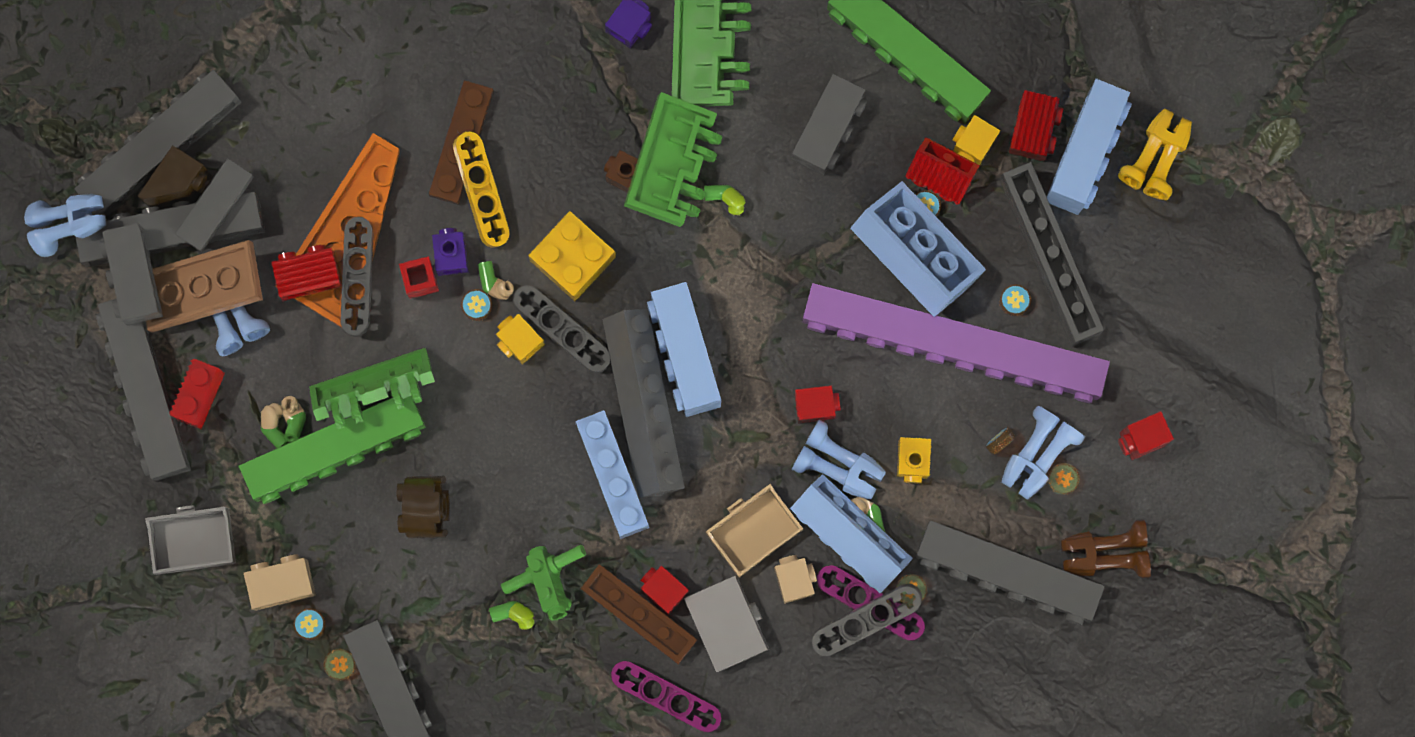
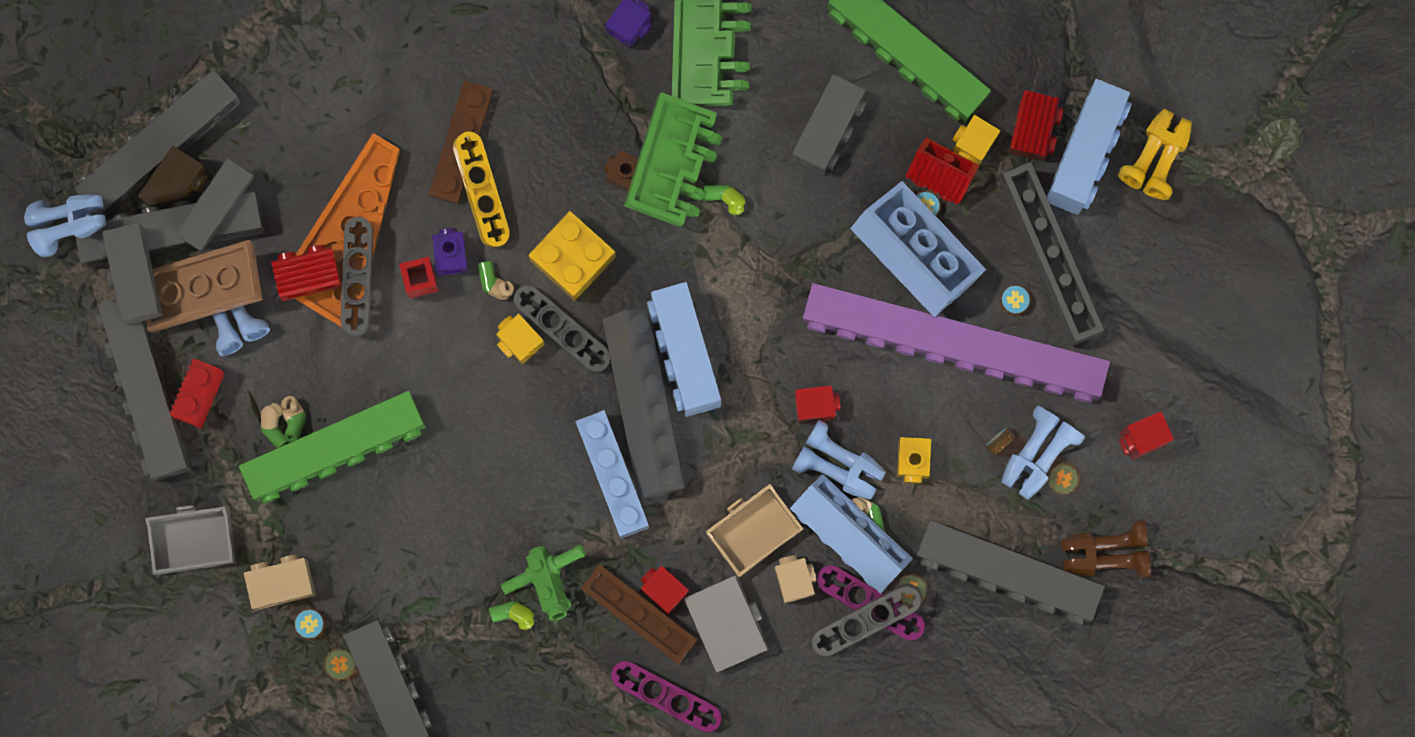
(371, 385): bright green hinge -> none
(423, 507): dark brown brick -> none
(476, 304): tile -> none

